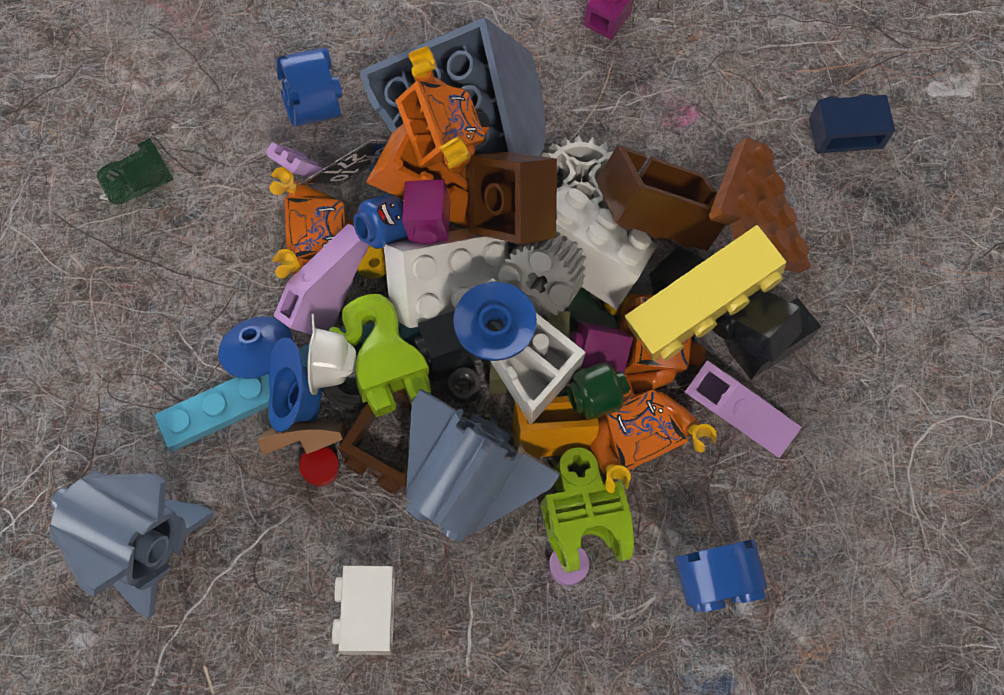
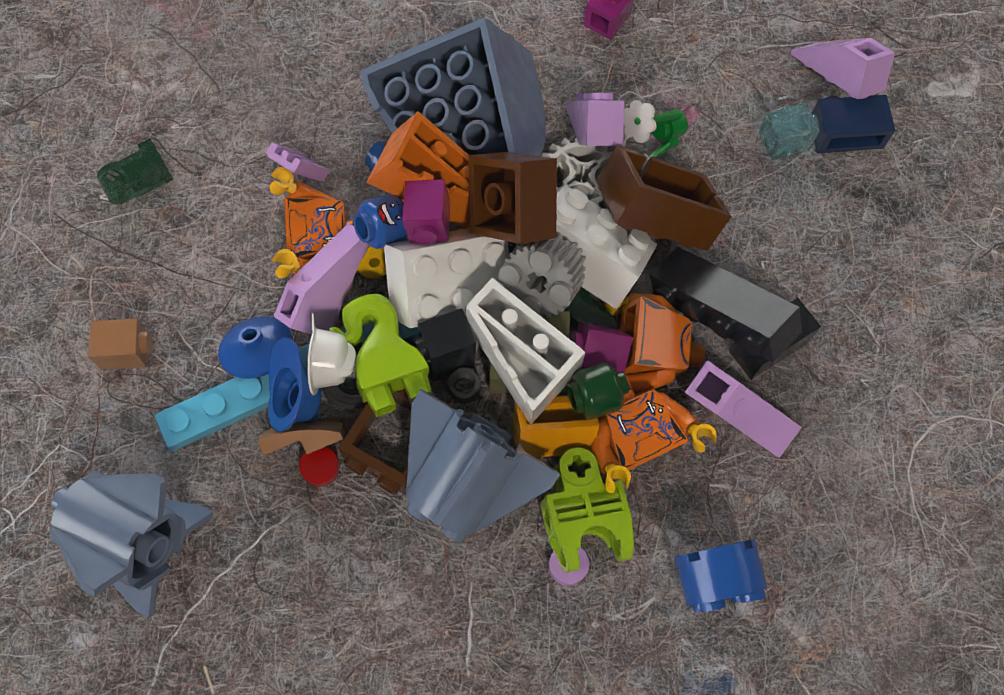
(119, 344): none -> medium nougat brick
(308, 86): blue brick -> none
(349, 165): black sticker -> none
(366, 610): white brick -> none
(439, 117): orange torso -> none
(495, 303): blue dish -> none
(597, 119): none -> lavender slope
(641, 120): none -> plant
(706, 293): light yellow brick -> none
(755, 196): dark orange wing -> none
(789, 130): none -> clear light blue brick
(854, 64): none -> lavender slope

